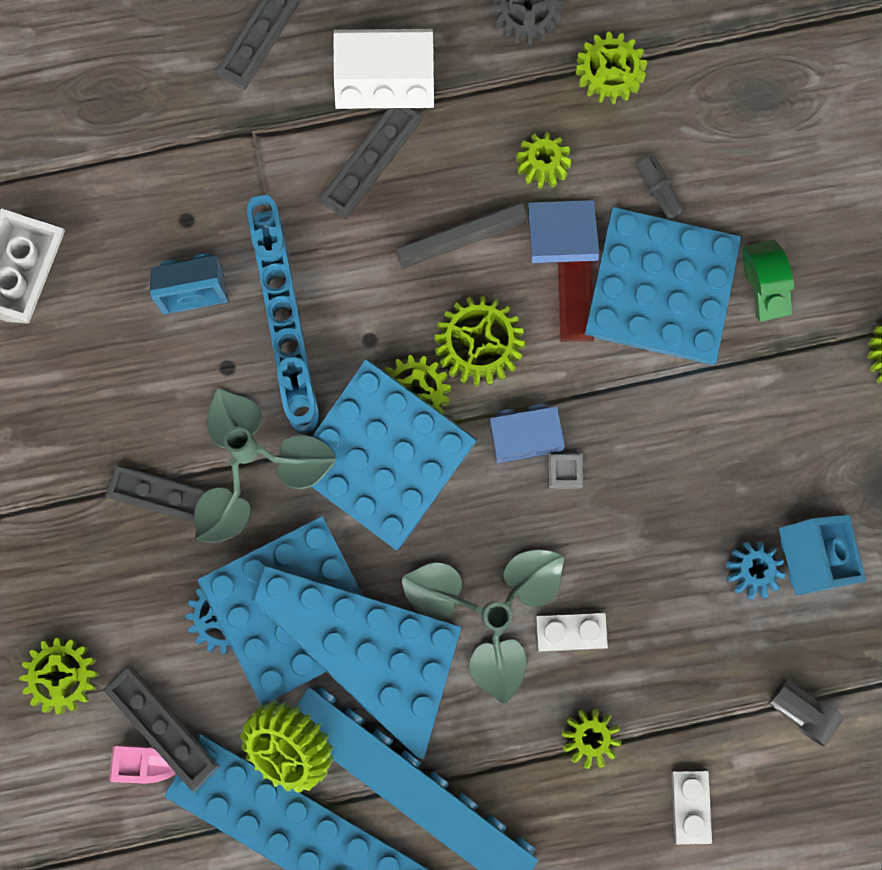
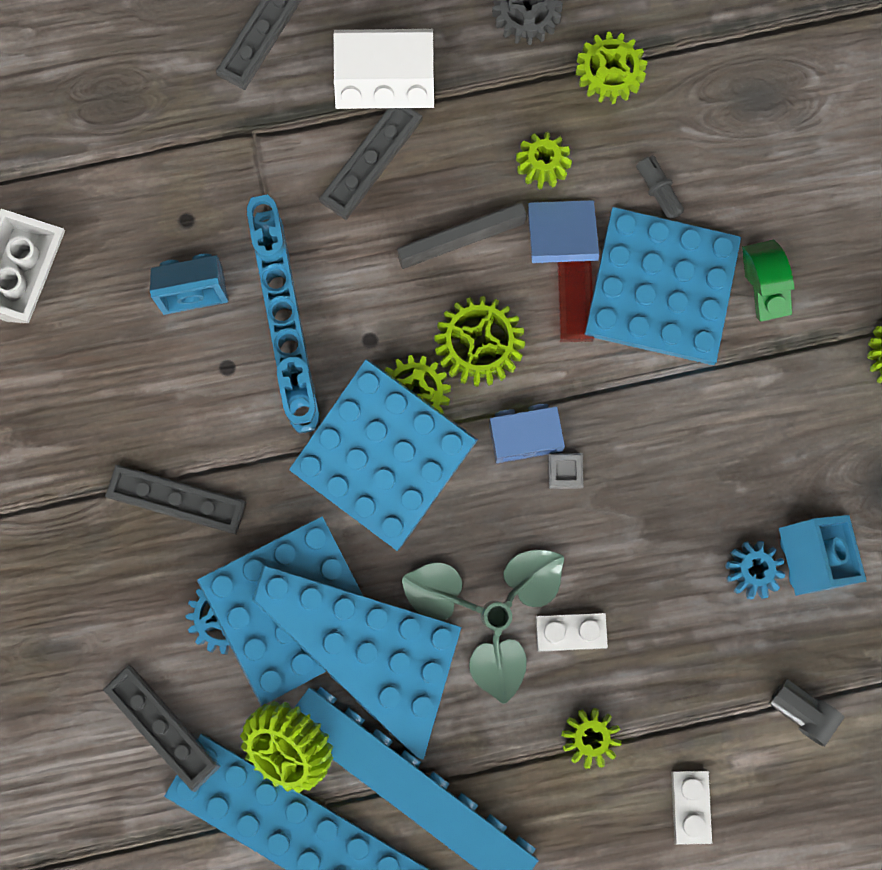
(59, 689): lime gear -> none
(138, 765): bright pink plate -> none
(231, 426): sand green plant -> none

